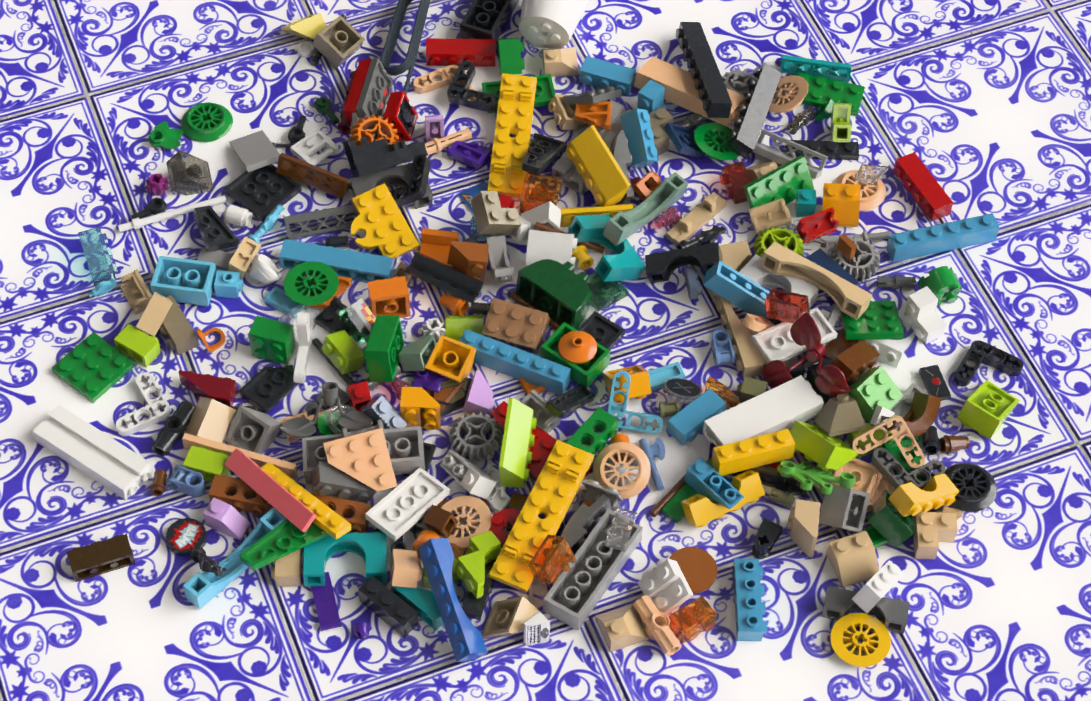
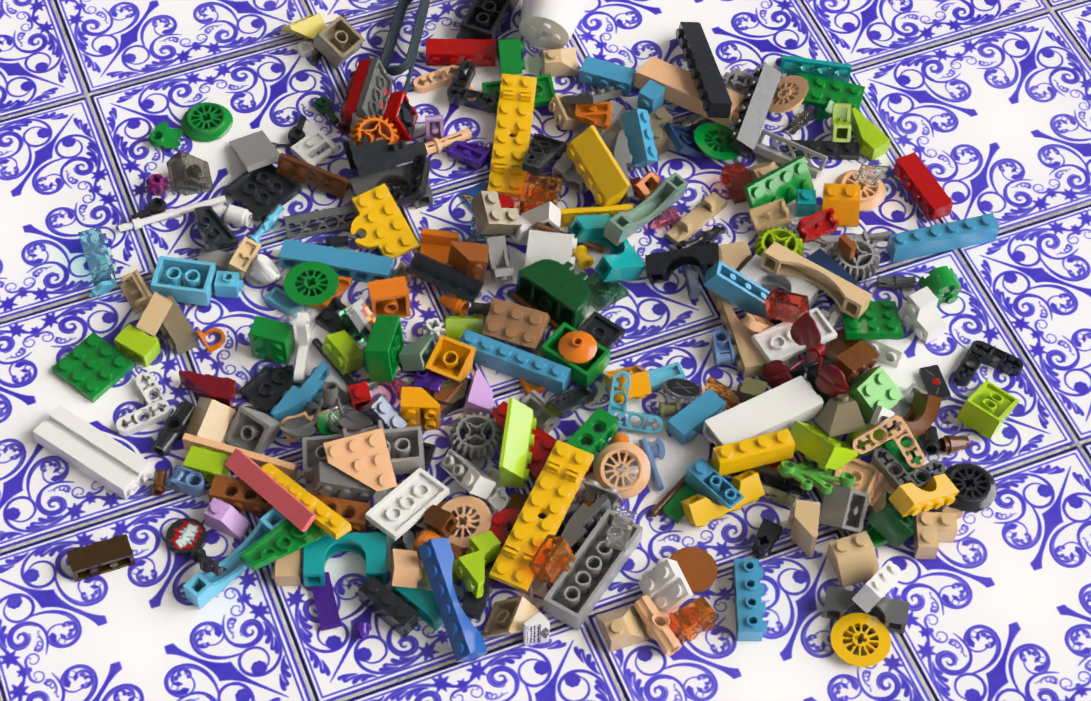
(297, 398): none -> dark azure slope
(870, 139): none -> lime slope

